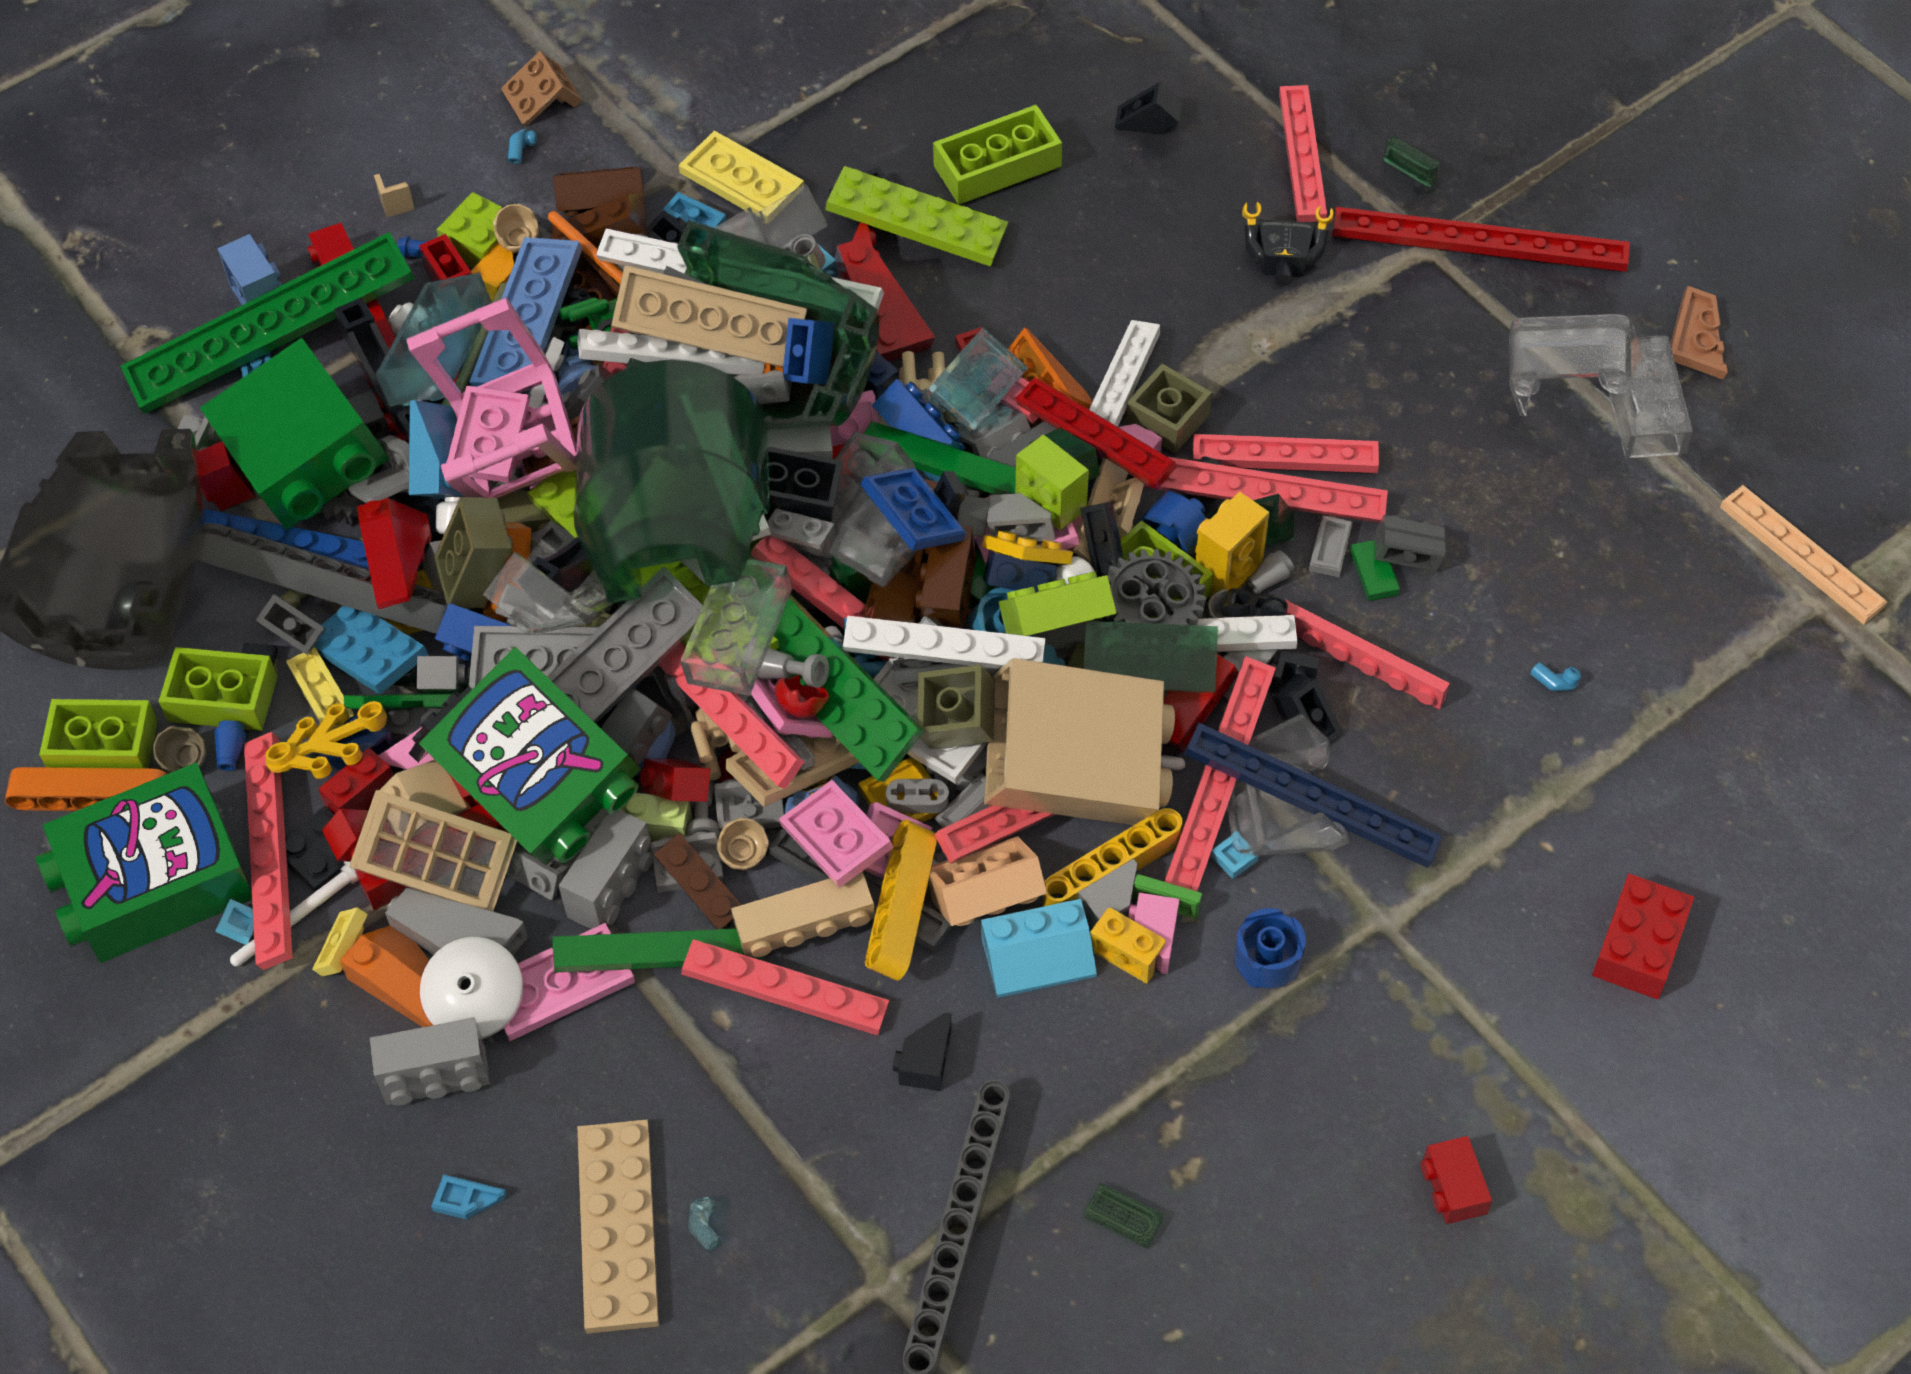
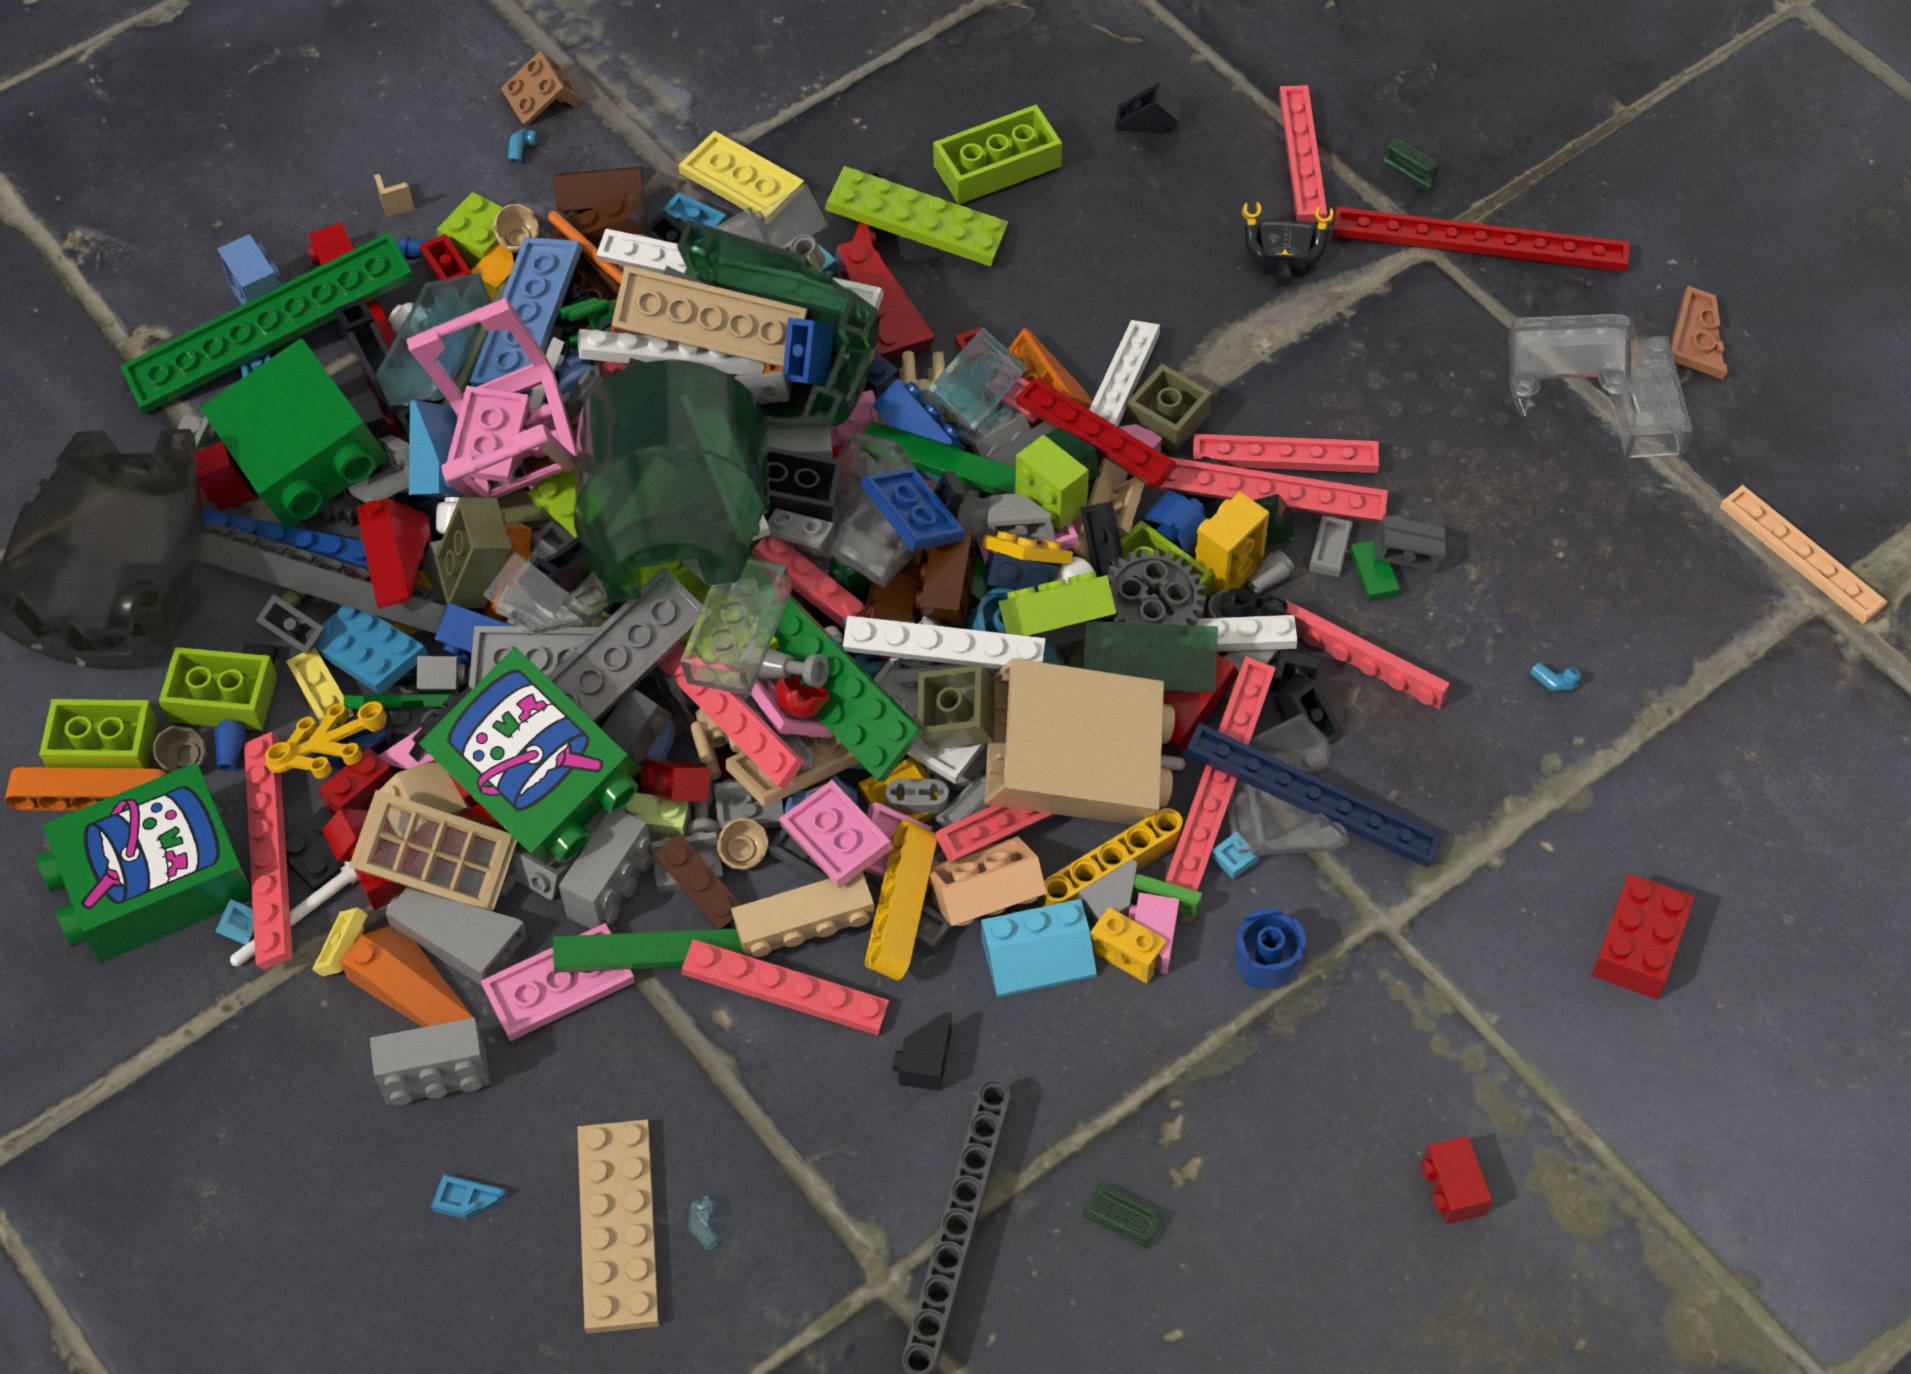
(493, 991): white dish -> none

